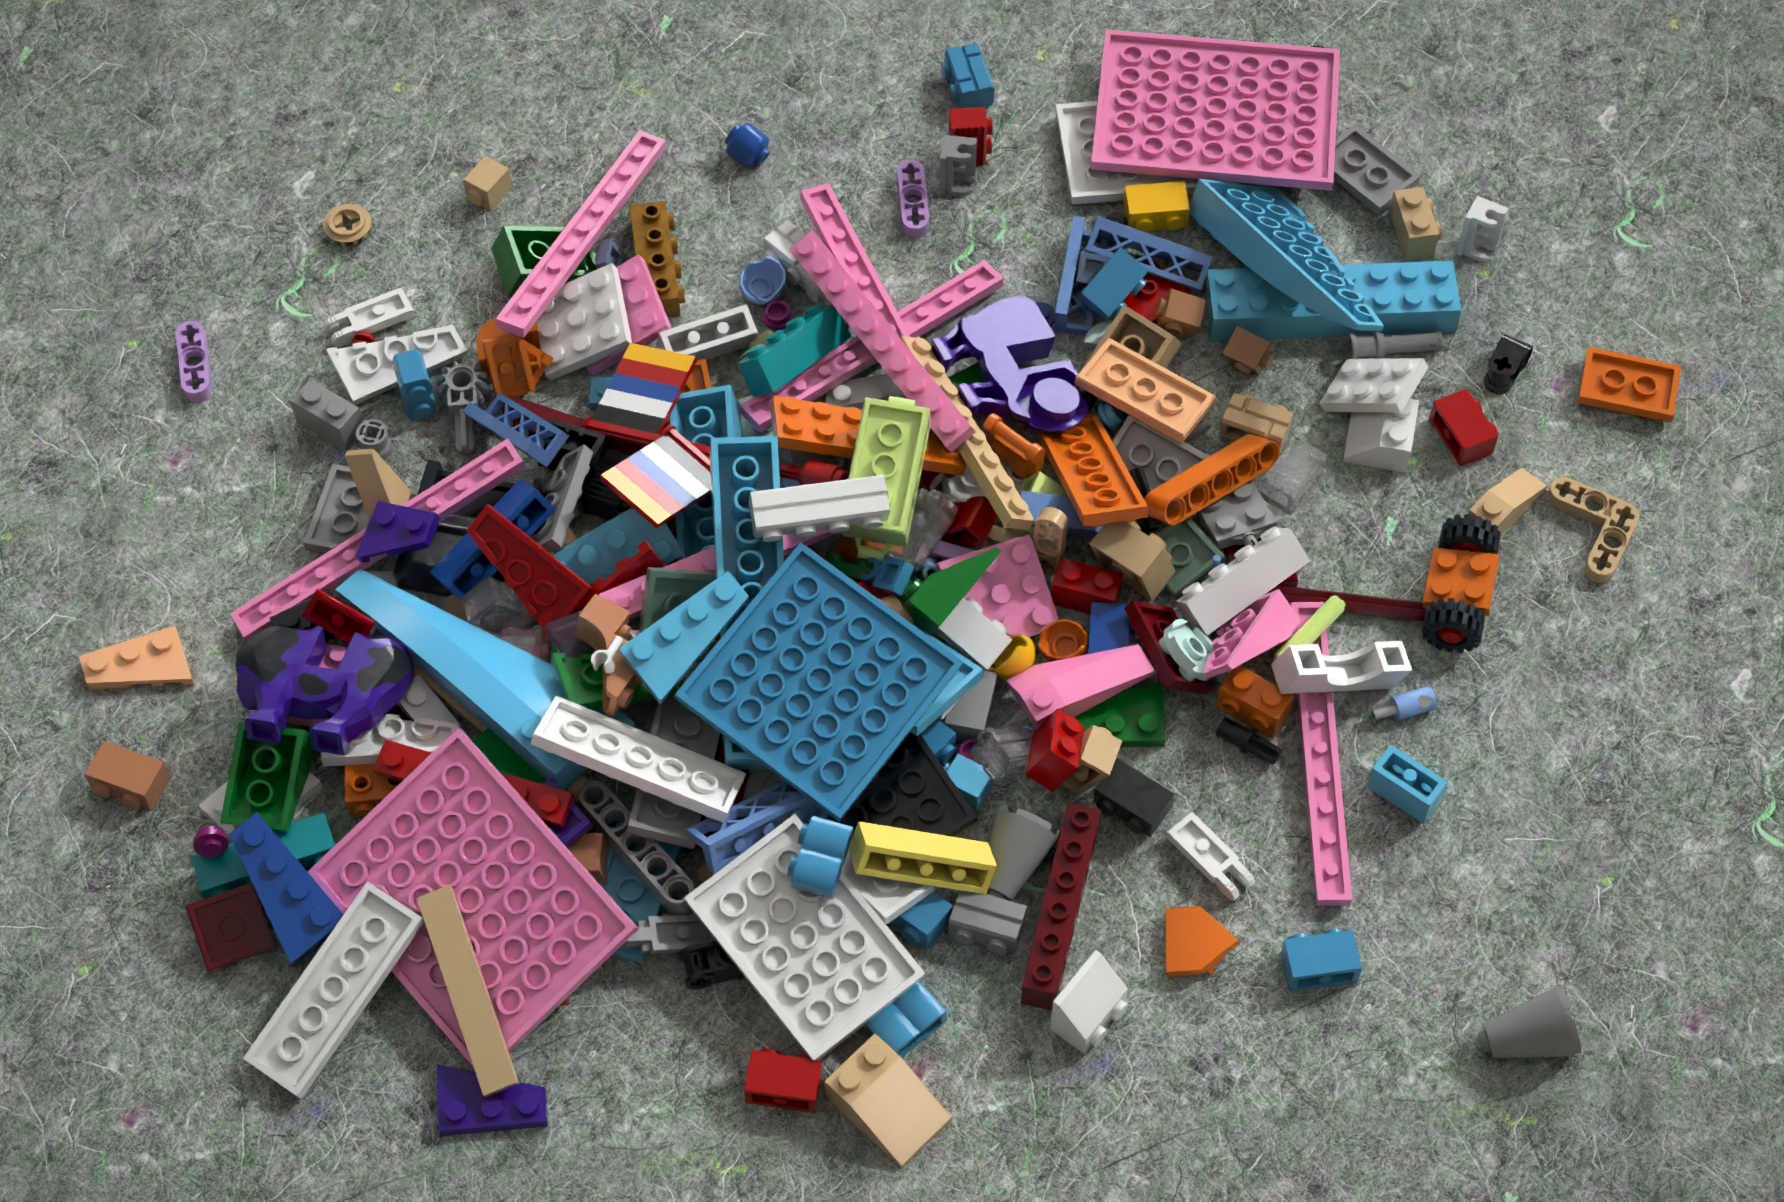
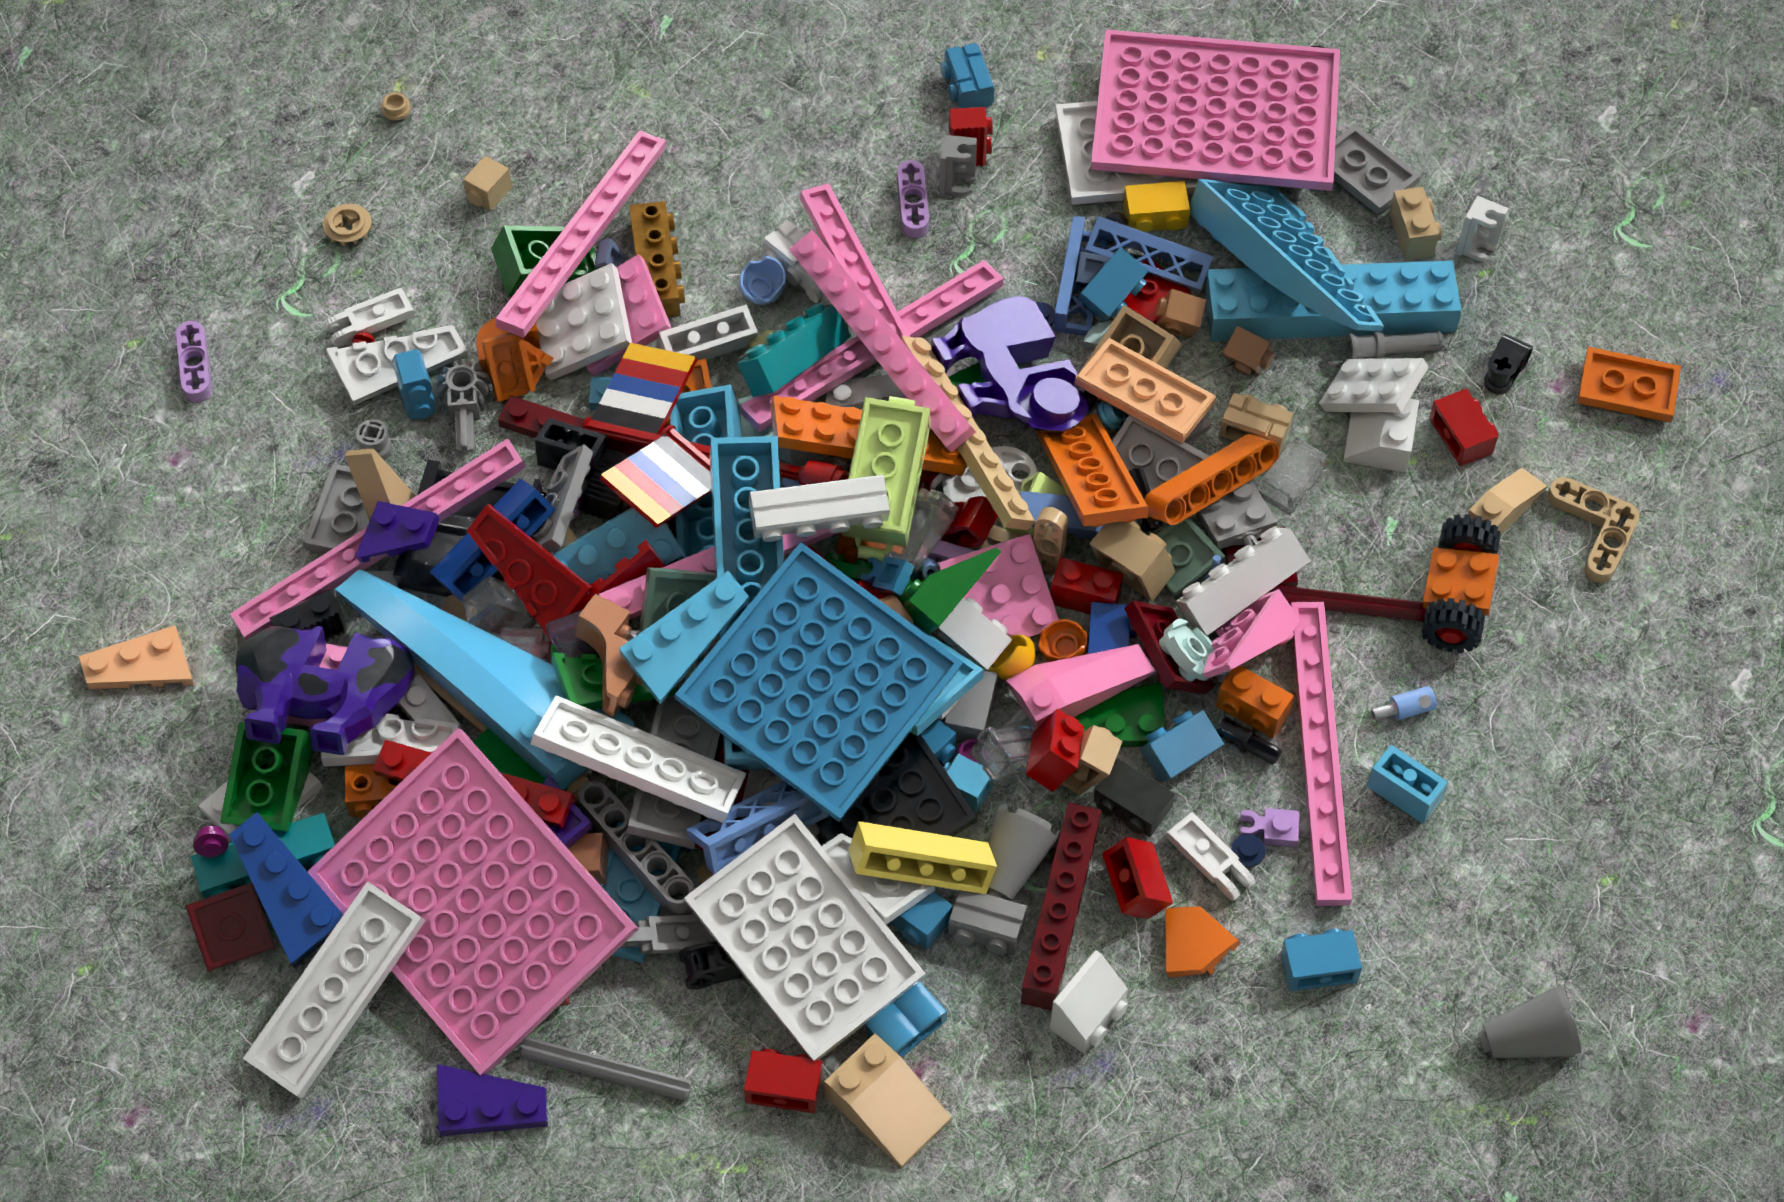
(127, 776): nougat brick -> none
(326, 414): light grey brick -> none
(336, 617): red slope -> none
(395, 106): none -> tan plate
(467, 991): tan tile -> none
(518, 435): medium blue fence -> none
(606, 656): white hand -> none
(606, 1068): none -> light grey axle
(747, 145): blue head -> none
(777, 315): magenta plate -> none
(821, 856): dark azure brick -> none
(1012, 448): orange plate -> none
(1137, 878): none -> red brick
(1181, 745): none -> dark azure brick
(1249, 850): none -> dark blue plate
(1277, 826): none -> lavender plate
(1315, 624): yellowish green axle -> none
(1370, 668): white arch -> none

